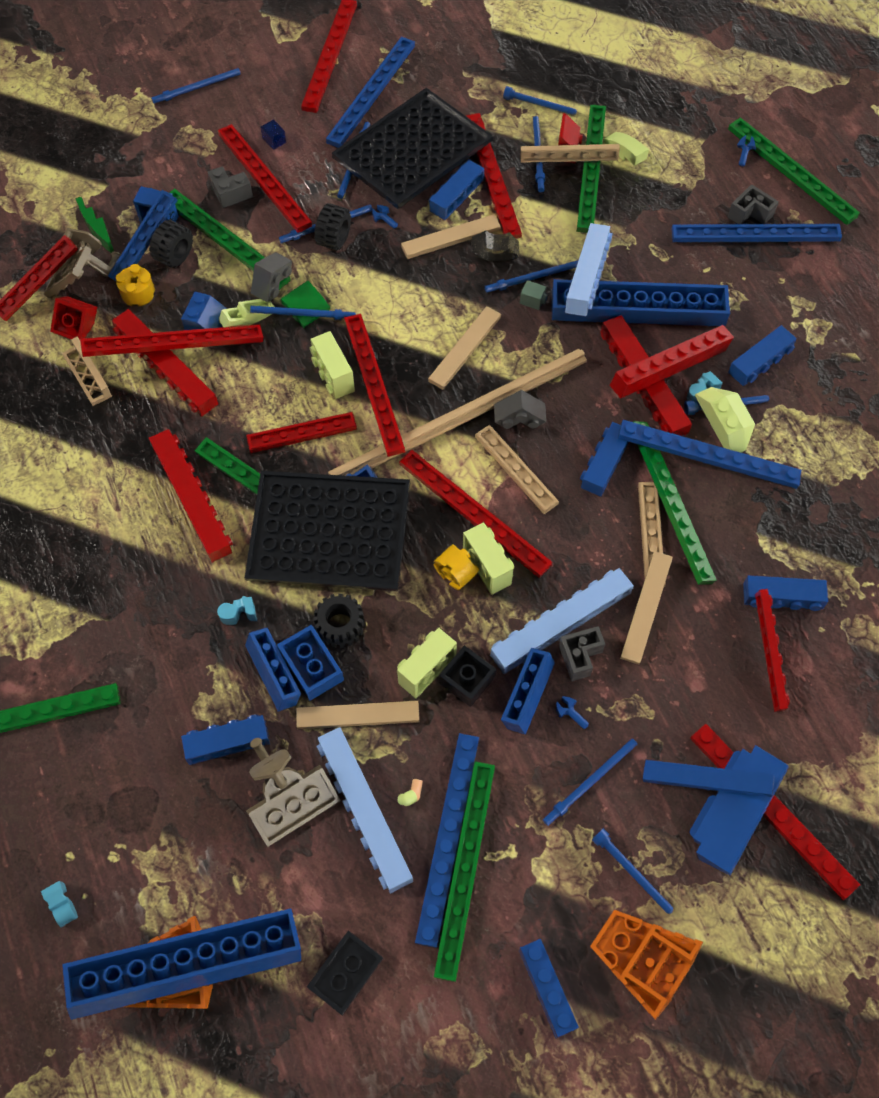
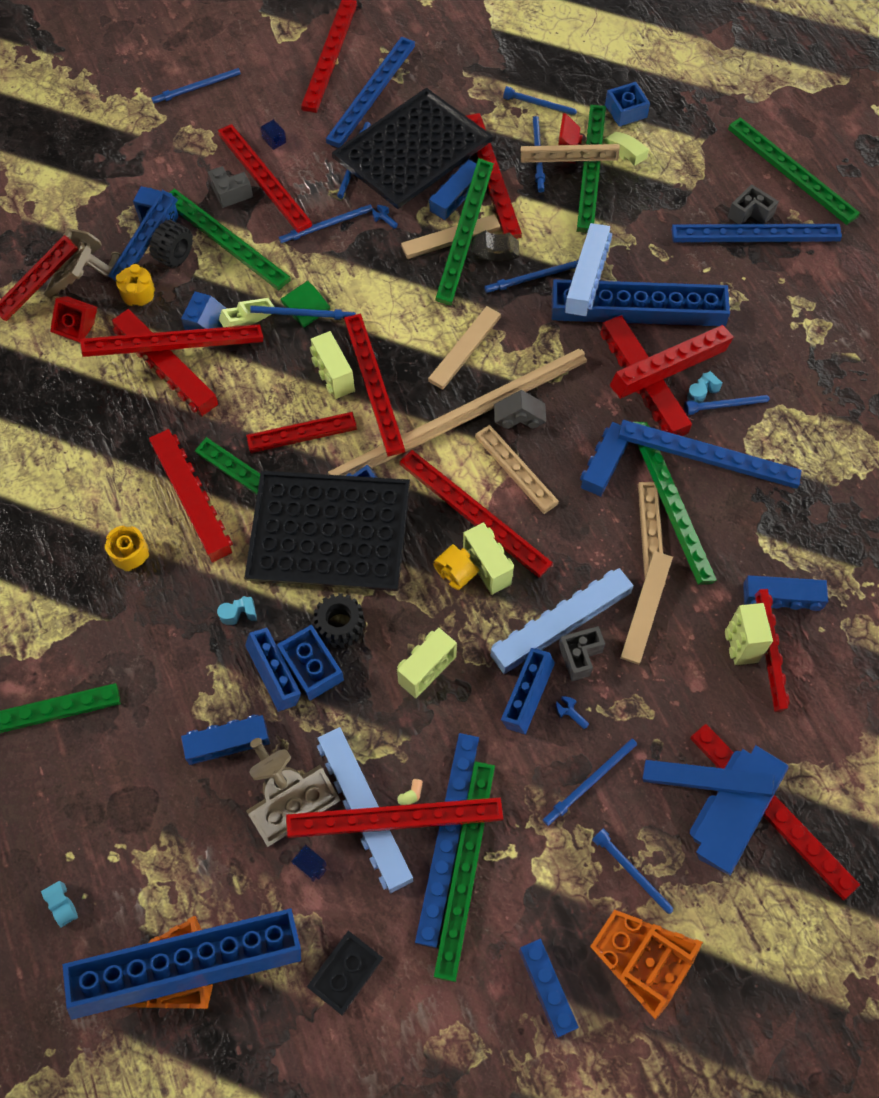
(90, 368): tan fence -> none
(95, 225): green slope -> none
(126, 547): none -> yellow brick
(268, 275): dark grey brick -> none
(309, 863): none -> clear blue brick
(332, 226): black tyre -> none
(357, 715): tan tile -> none
(394, 817): none -> red plate
(464, 232): none -> green plate
(467, 676): black brick -> none
(533, 295): sand green brick -> none
(627, 104): none -> blue brick
(727, 417): yellowish green wedge -> none
(745, 149): blue bar -> none
(748, 634): none -> yellowish green brick
(762, 355): blue brick -> none

